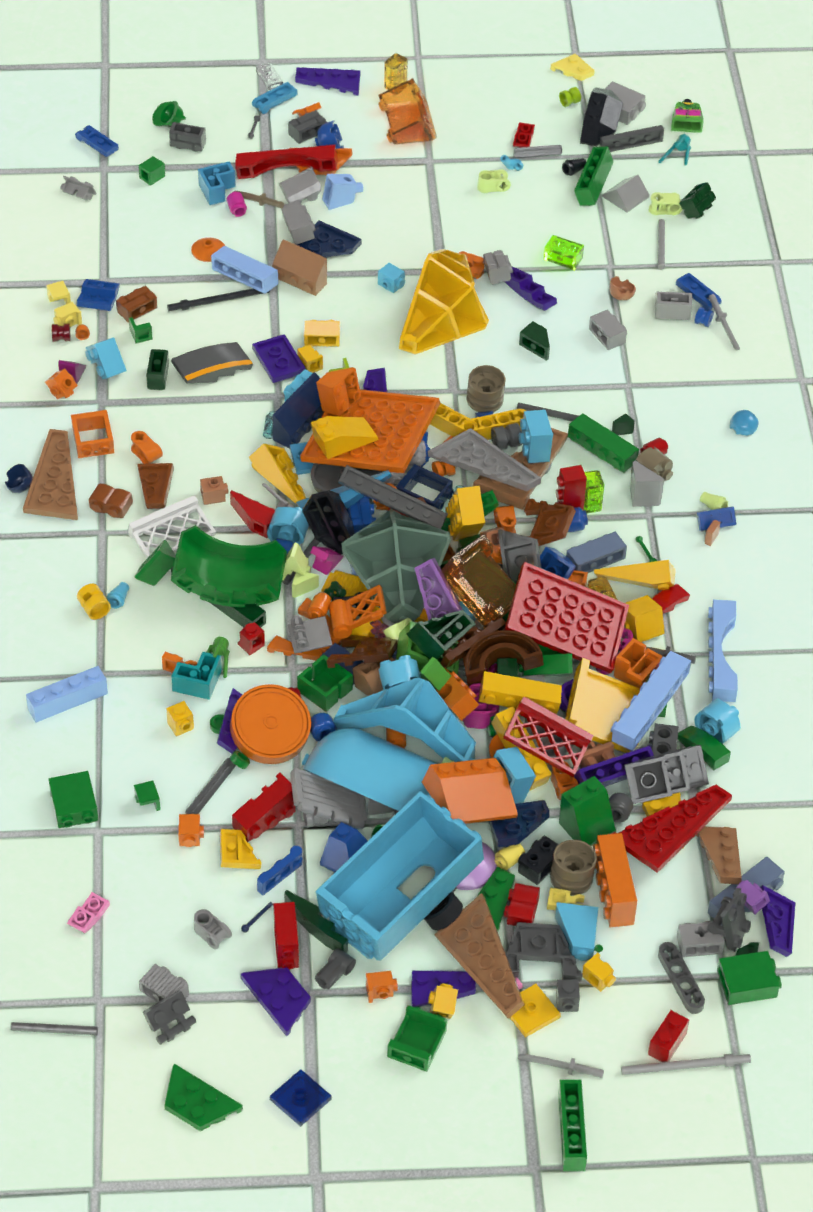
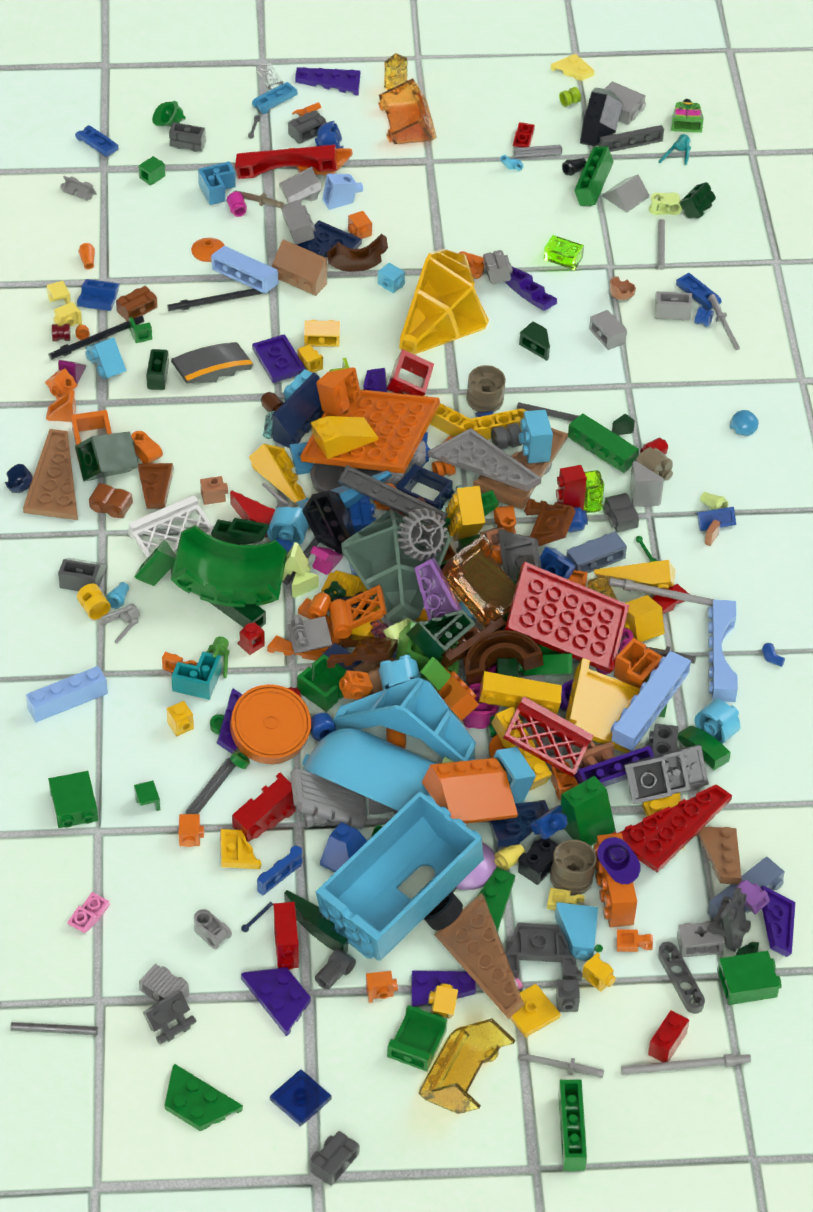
(62, 408): none -> orange slope
(67, 349): none -> black bar
(78, 573): none -> dark grey slope
(87, 255): none -> orange cone
(106, 455): none -> slope
(127, 614): none -> light grey plant
(239, 531): none -> dark green slope
(271, 402): none -> reddish brown brick
(334, 1158): none -> dark grey brick
(355, 685): none -> orange brick
(357, 259): none -> reddish brown arch
(359, 225): none -> orange brick
(414, 365): none -> red window
(435, 530): none -> light grey gear
(460, 1062): none -> clear yellow windscreen
(492, 180): yellowish green piece -> none
(523, 904): red brick -> none
(550, 823): none -> blue hips
(619, 860): none -> dark purple piece
(621, 512): none -> dark grey brick
(621, 806): dark grey head -> none
(628, 585): none -> light grey bar
(629, 941): none -> orange plate
(770, 655): none -> blue arm

